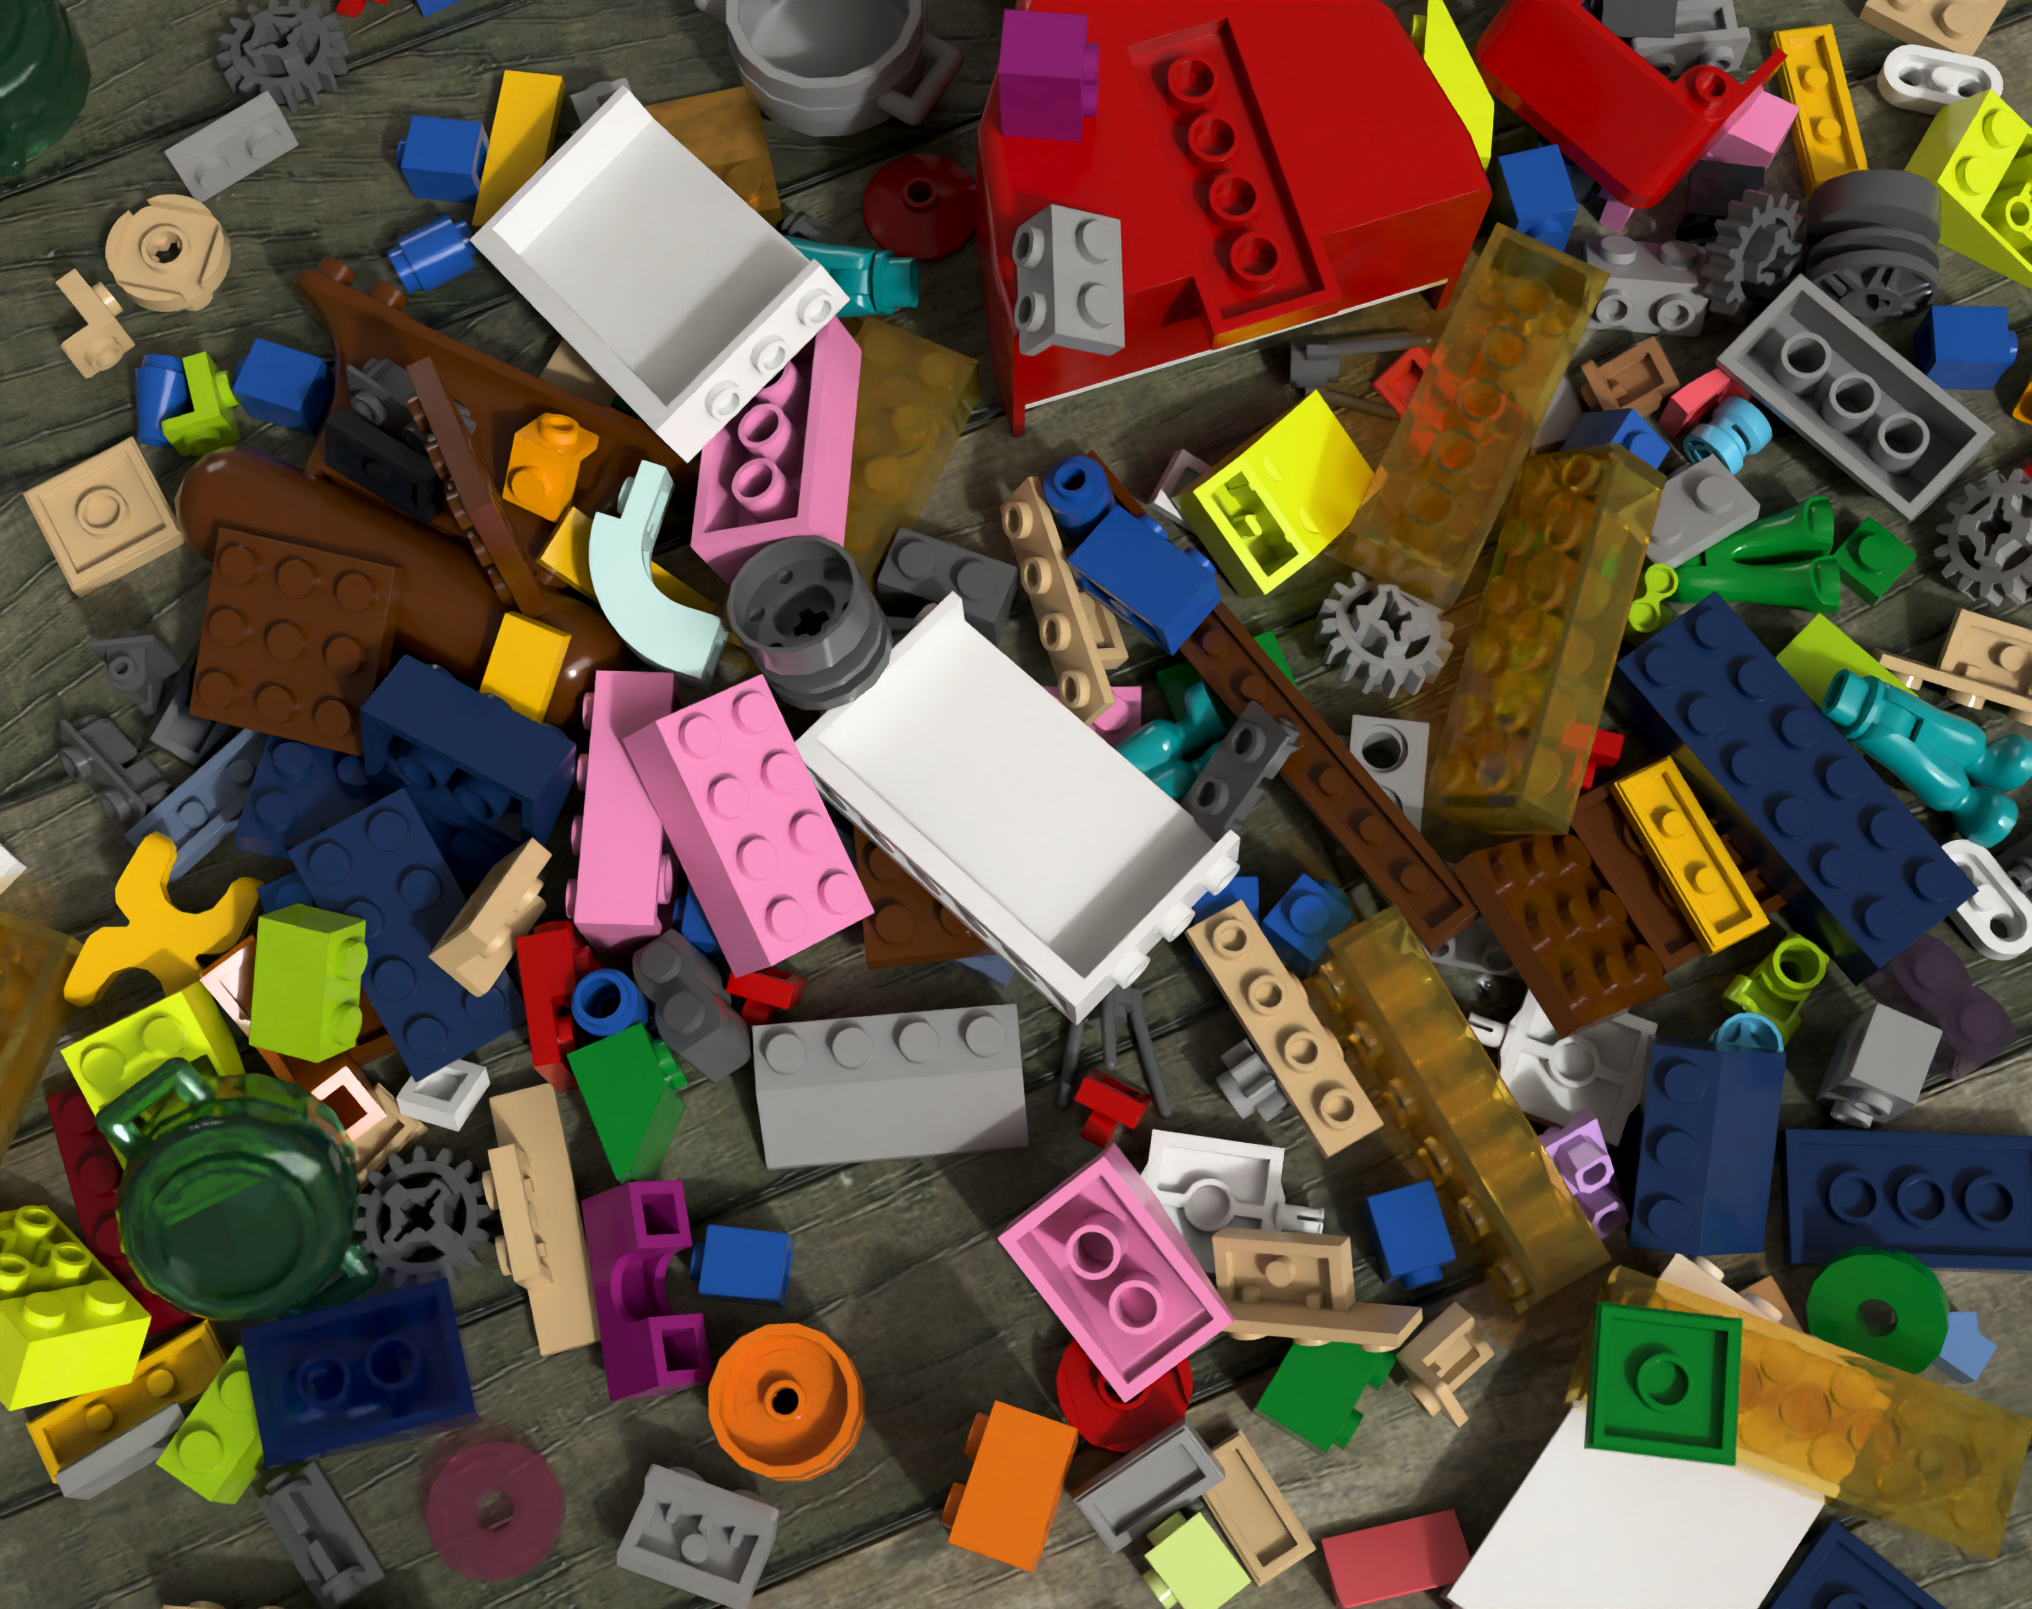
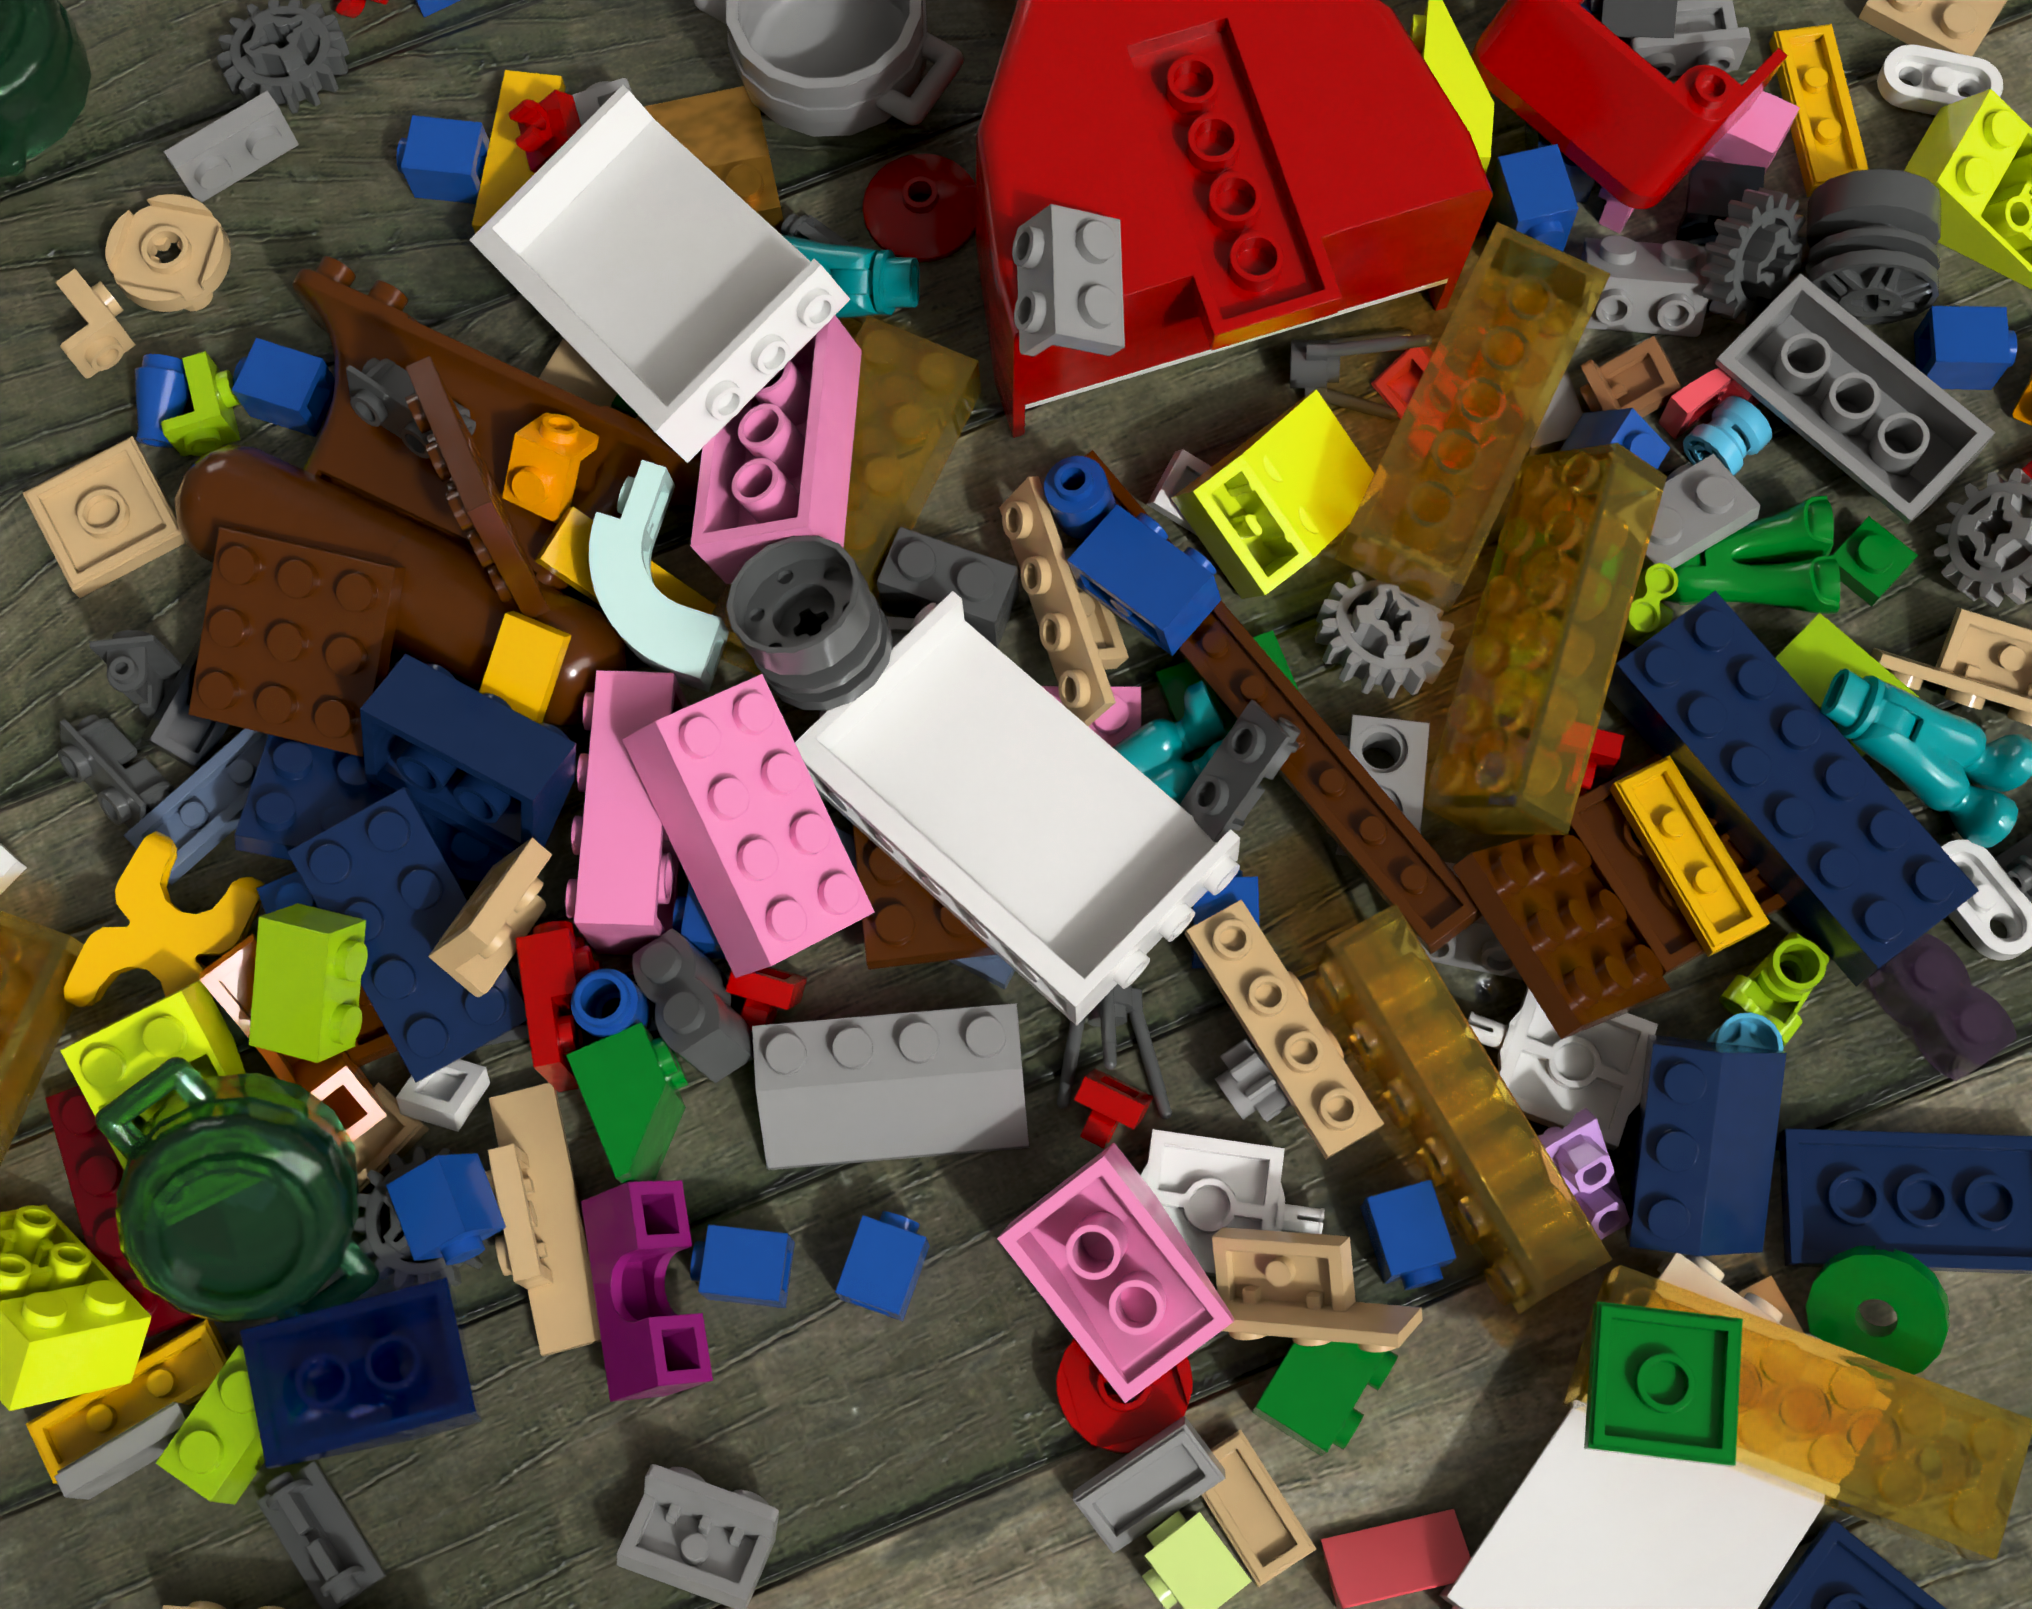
(383, 465): black plate -> none
(433, 254): blue brick -> none
(446, 1208): none -> blue brick
(456, 1504): clear pink tile -> none
(545, 126): none -> red tile
(751, 1381): orange wheel -> none
(883, 1265): none -> blue brick
(1012, 1485): orange brick -> none
(1047, 75): magenta brick -> none
(1305, 921): blue brick -> none
(1442, 1360): tan bracket -> none
(1877, 1067): light grey brick -> none
(1964, 1348): medium blue piece -> none

